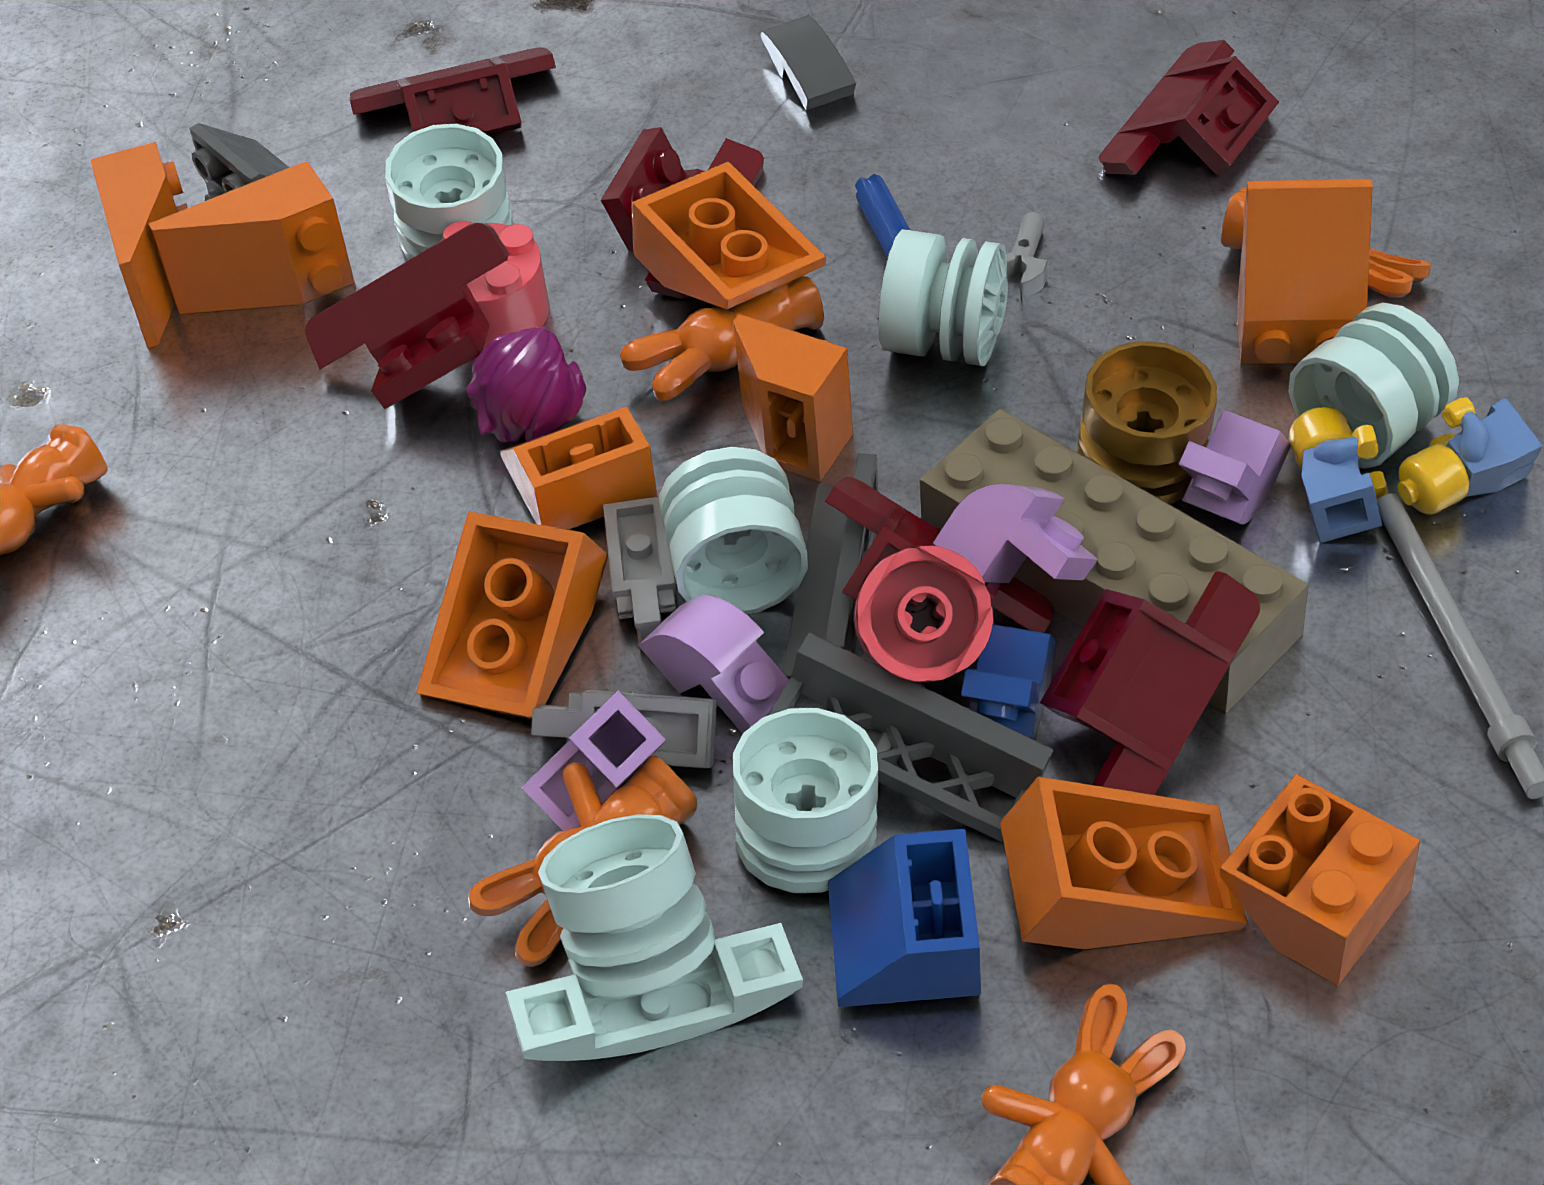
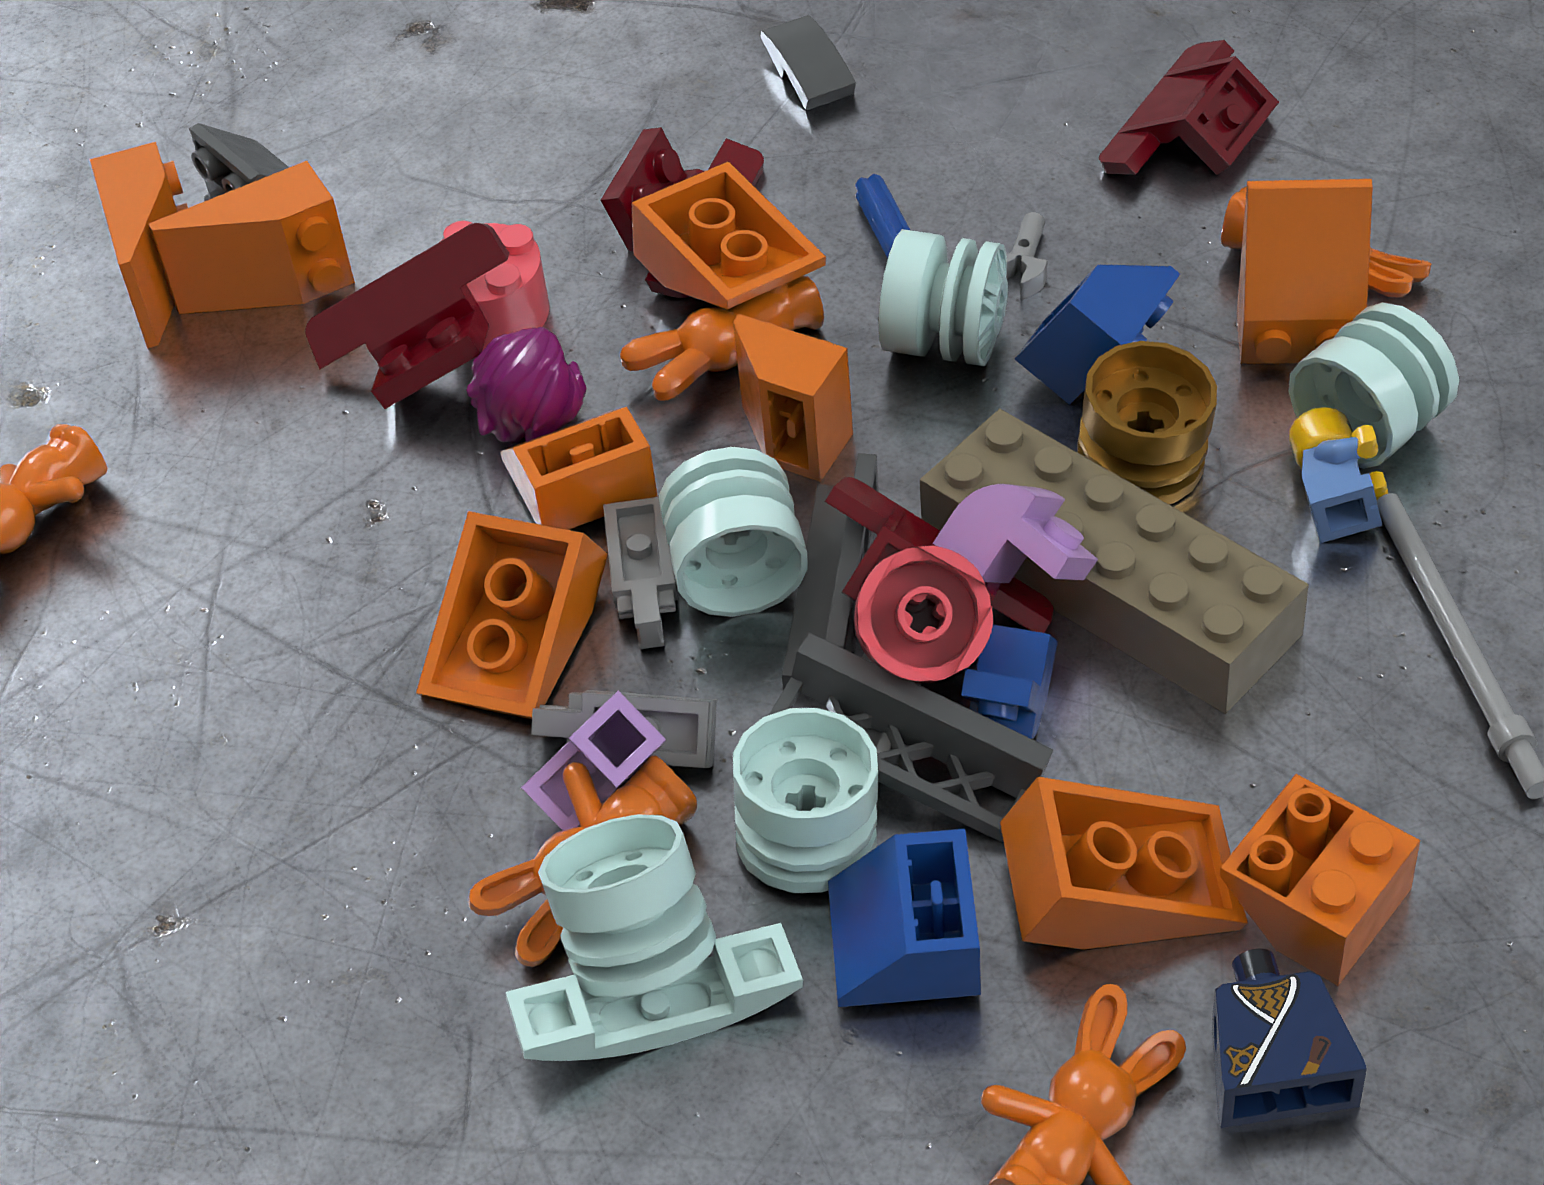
(442, 179): light aqua wheel -> none
(465, 94): dark red plate -> none
(717, 647): lavender brick -> none
(1094, 318): none -> blue slope
(1149, 676): dark red plate -> none
(1235, 467): lavender brick -> none
(1280, 1046): none -> dark blue torso
(1474, 462): piece -> none

